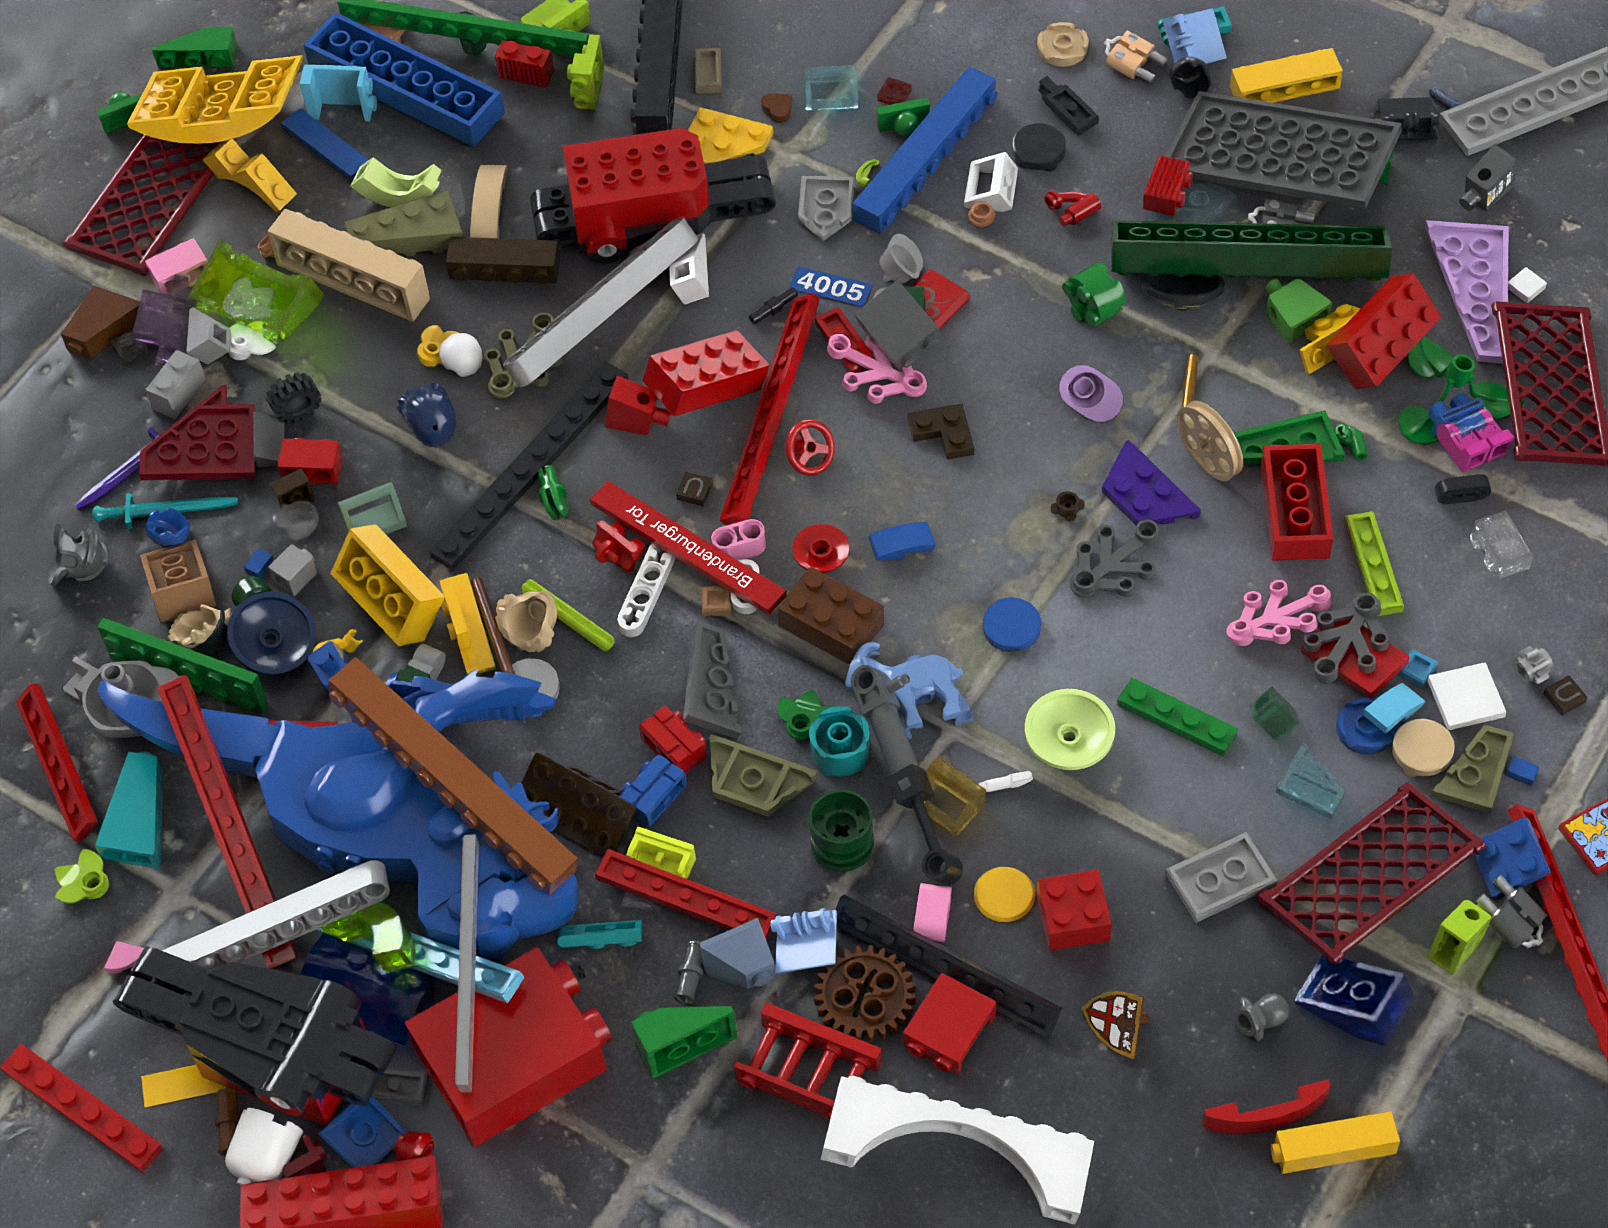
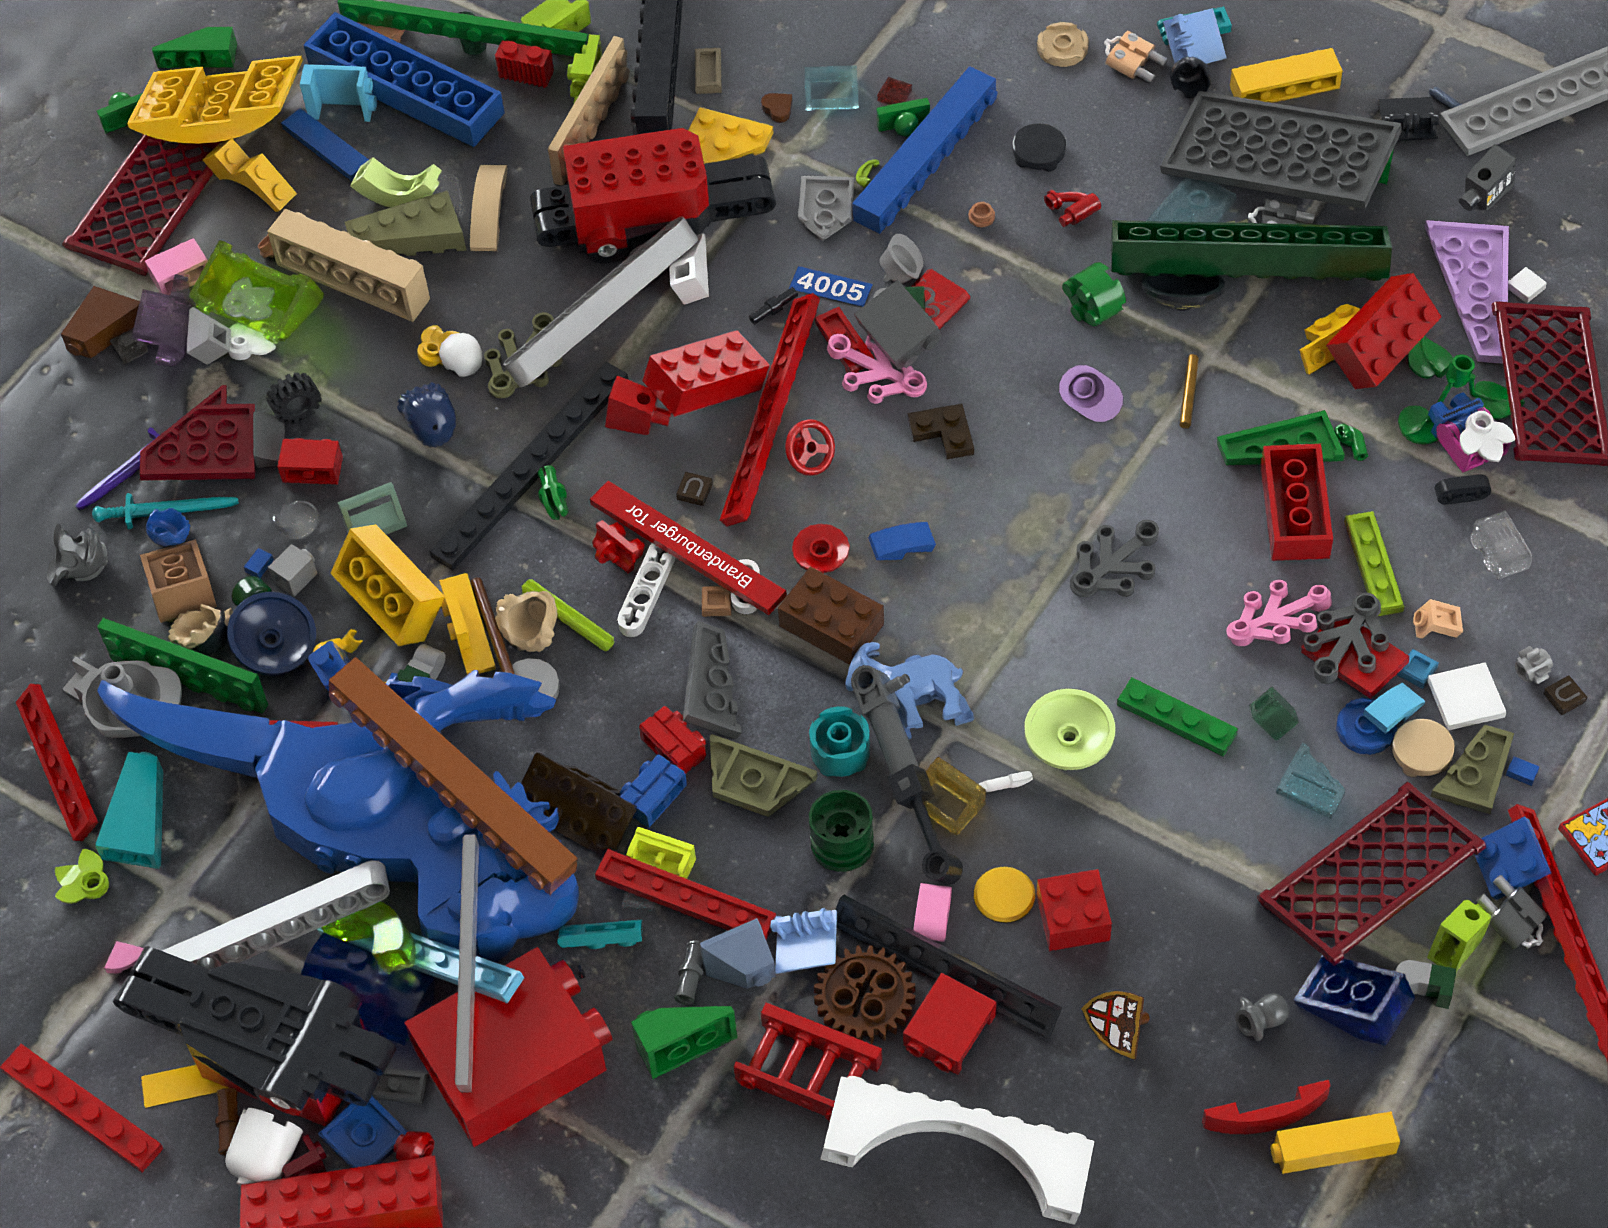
(175, 384): light grey brick -> none
(221, 806): red plate -> none
(292, 489): dark brown piece -> none
(503, 260): dark brown brick -> none
(590, 106): none -> tan plate
(738, 539): bright pink beam -> none
(800, 712): green plate -> none
(1002, 185): white tile -> none
(1011, 624): blue tile -> none
(1067, 106): black hinge -> none
(1067, 499): dark brown plate -> none
(1144, 490): dark purple wing -> none
(1167, 185): red brick -> none
(1209, 440): tan wedge -> none
(1221, 877): light grey tile -> none
(1295, 307): bright green torso -> none
(1430, 980): none -> leg
(1438, 618): none -> light nougat bracket
(1485, 439): none -> white plate

